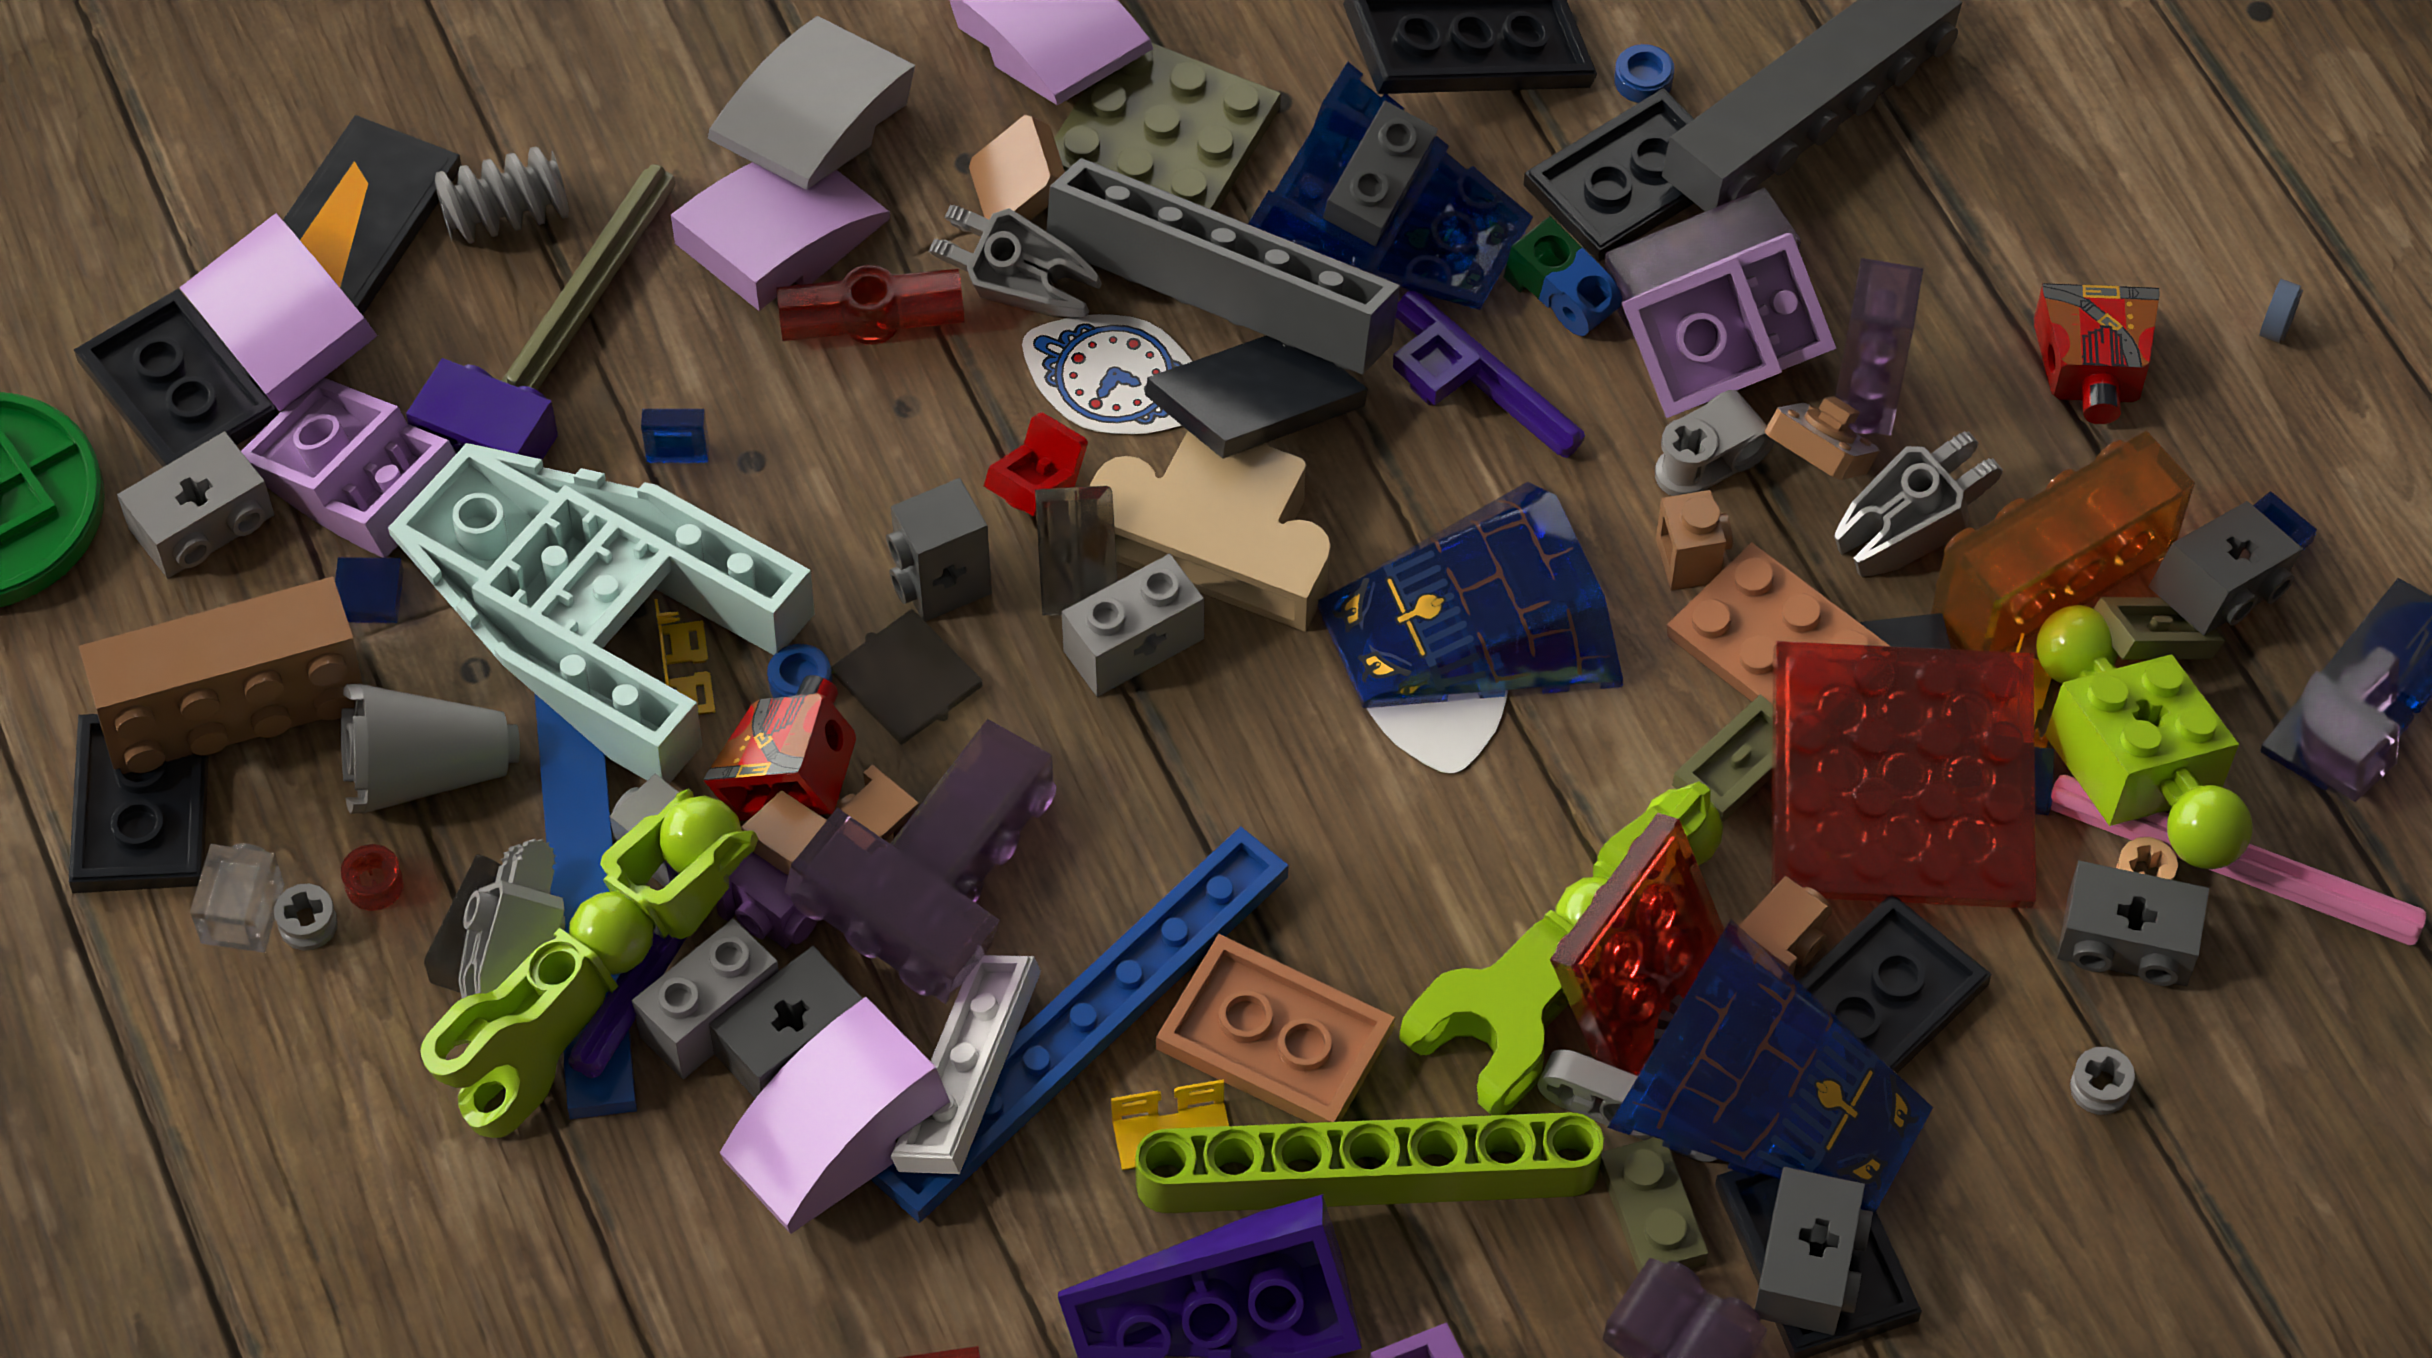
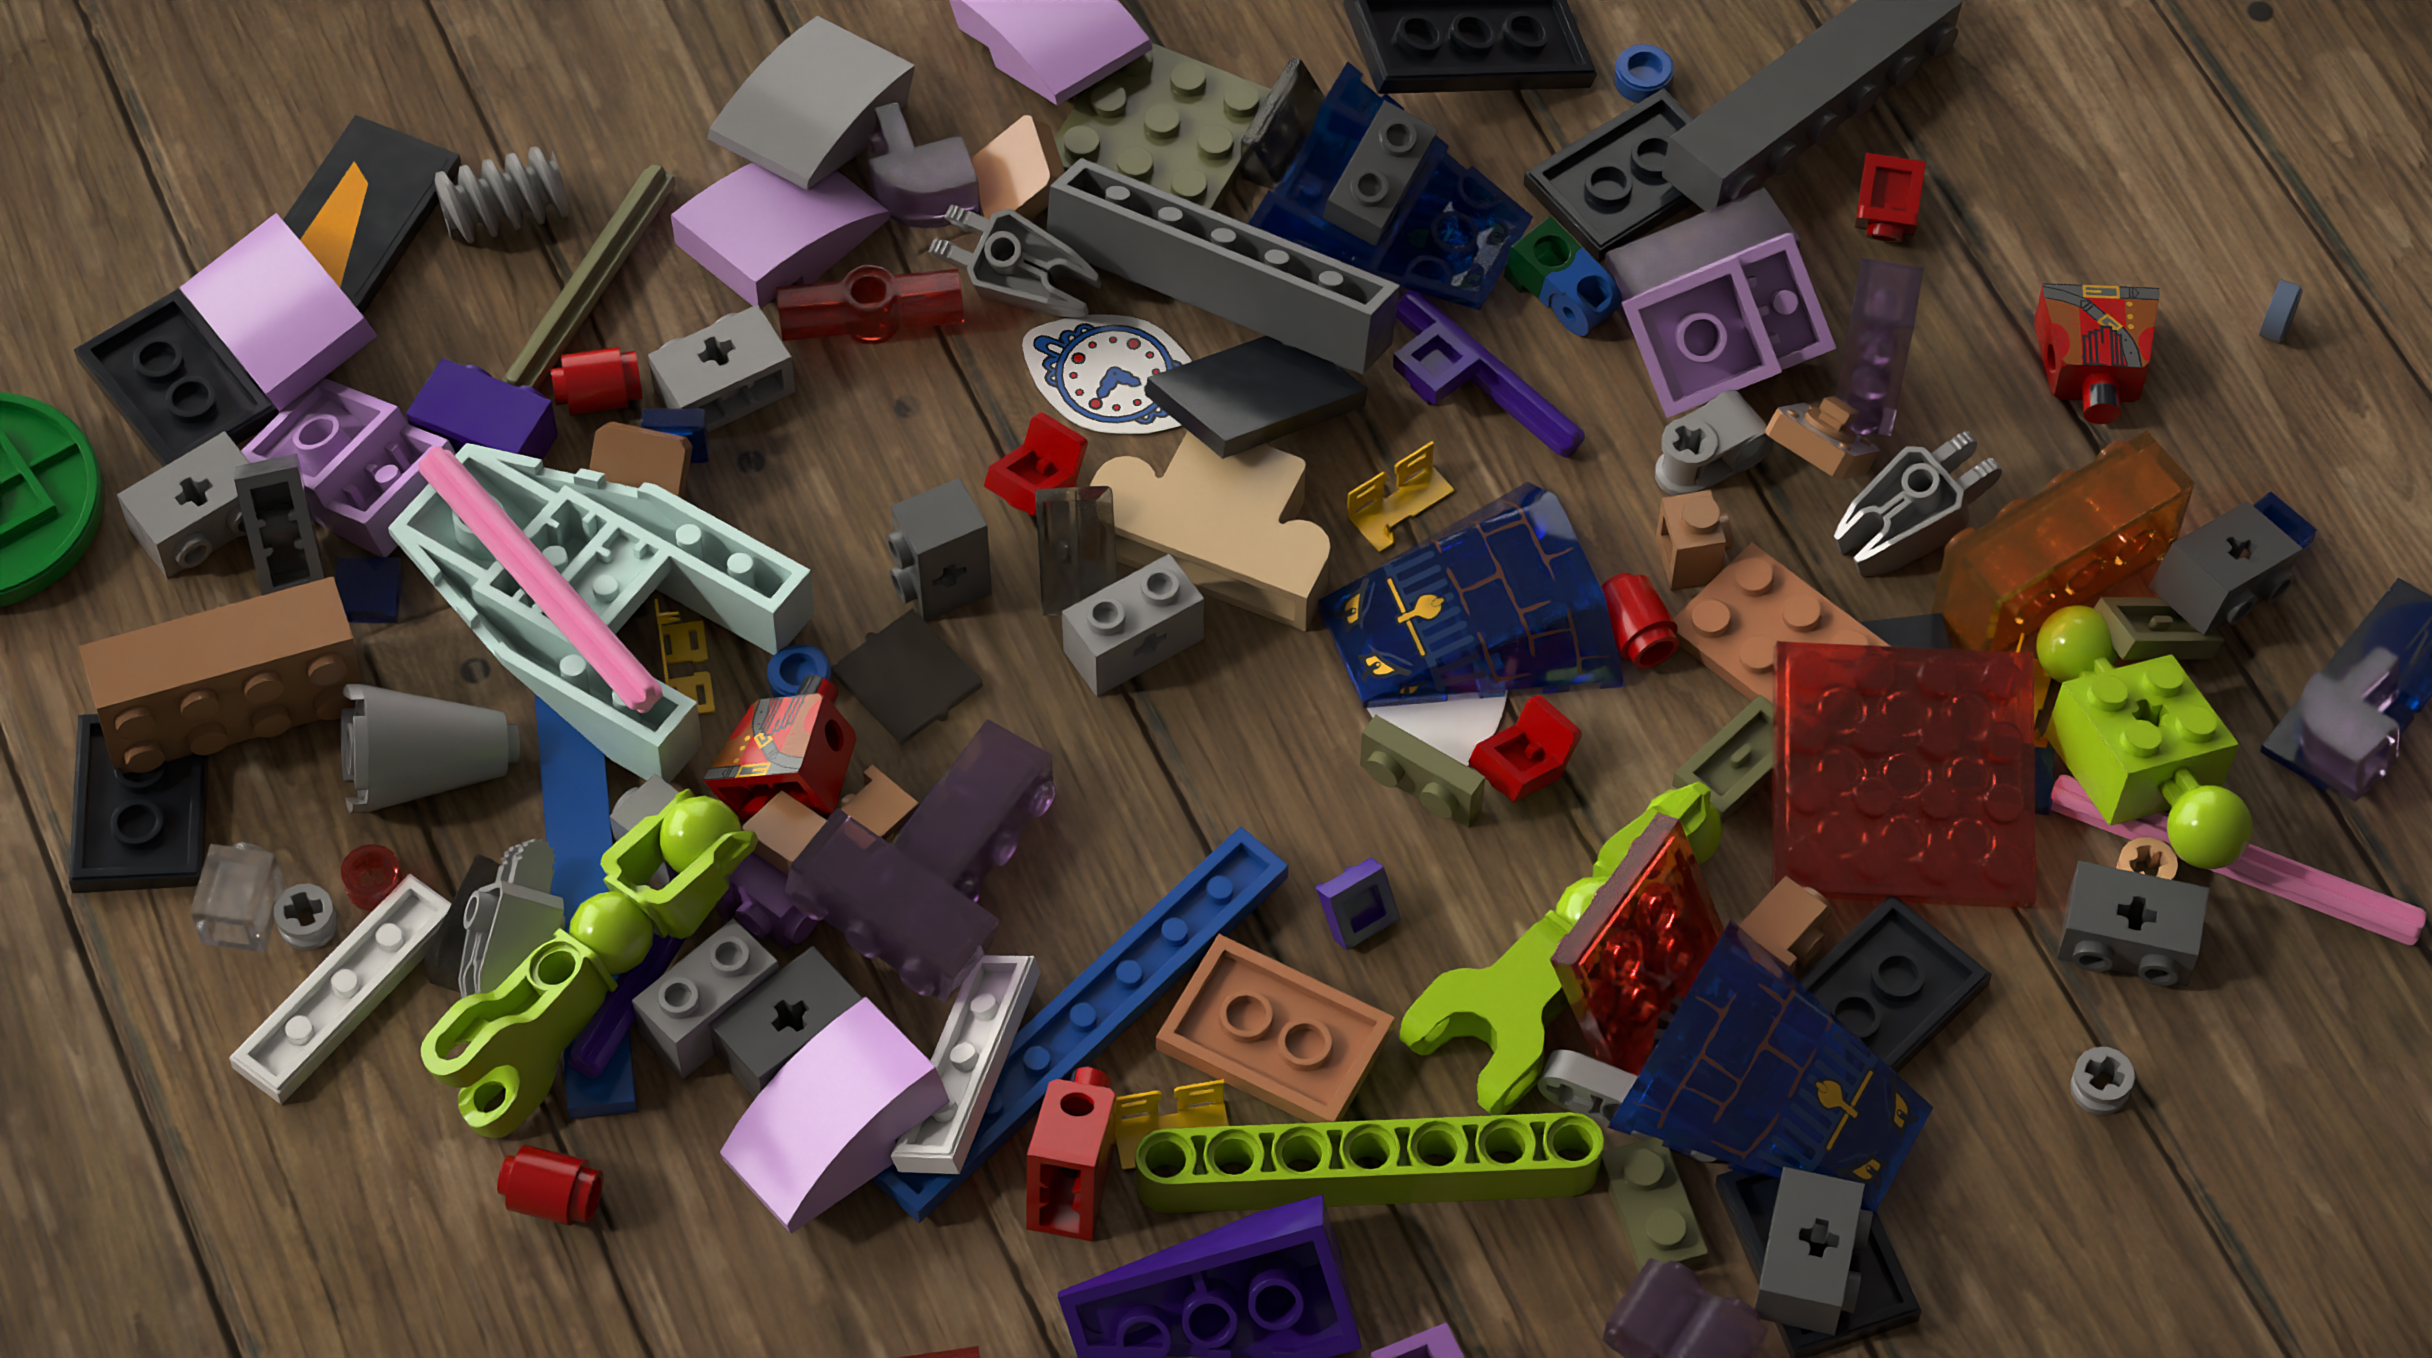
(279, 523): none -> dark grey brick
(342, 990): none -> white tile
(540, 580): none -> bright pink axle
(550, 1185): none -> red brick
(597, 380): none -> red brick
(642, 455): none -> medium nougat piece
(724, 368): none -> light grey brick
(919, 180): none -> brick
(1072, 1133): none -> red torso
(1280, 126): none -> clear smoke slope
(1358, 903): none -> tile
(1410, 500): none -> yellow piece
(1421, 770): none -> olive plate
(1529, 752): none -> red bracket
(1640, 620): none -> red brick
(1889, 197): none -> red bracket

